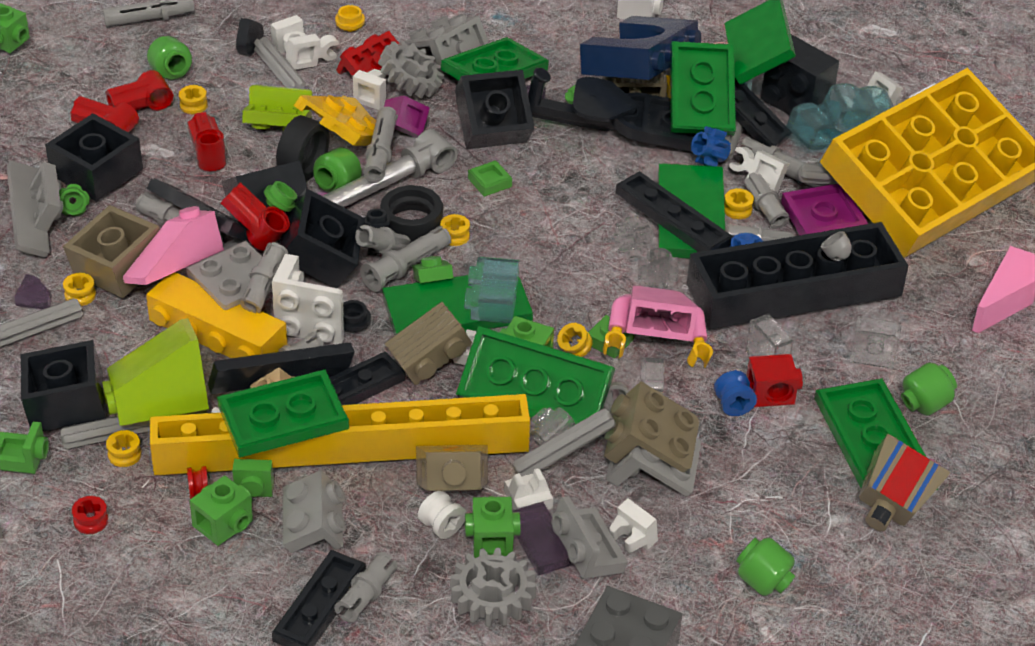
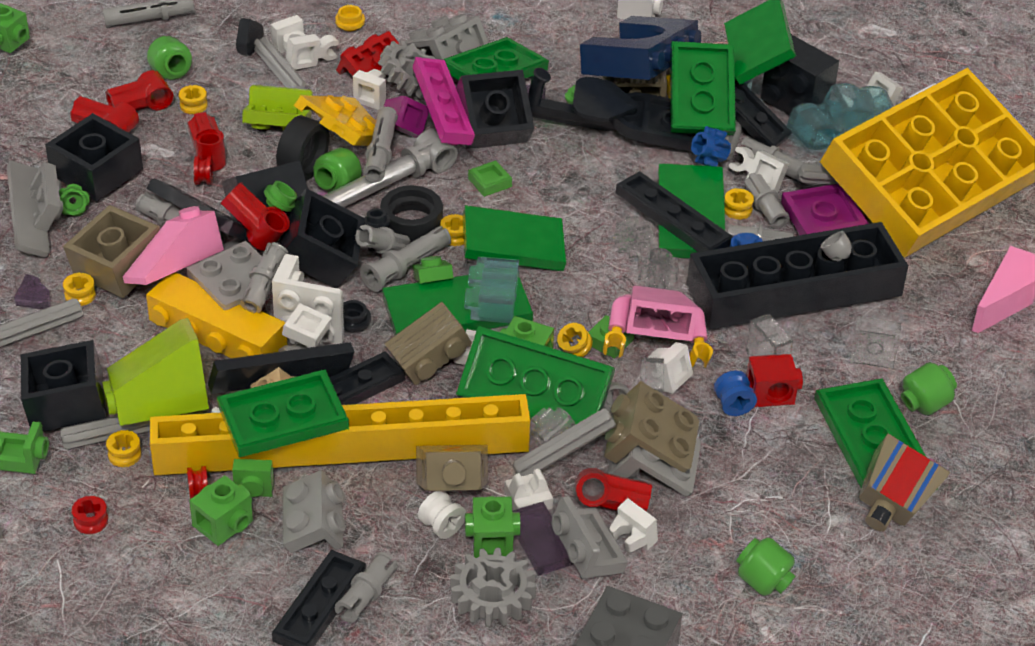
(203, 170): none -> red bush
(306, 326): none -> white tile
(443, 101): none -> dark pink plate
(514, 235): none -> green tile
(614, 491): none -> red piece
(676, 365): none -> white tile

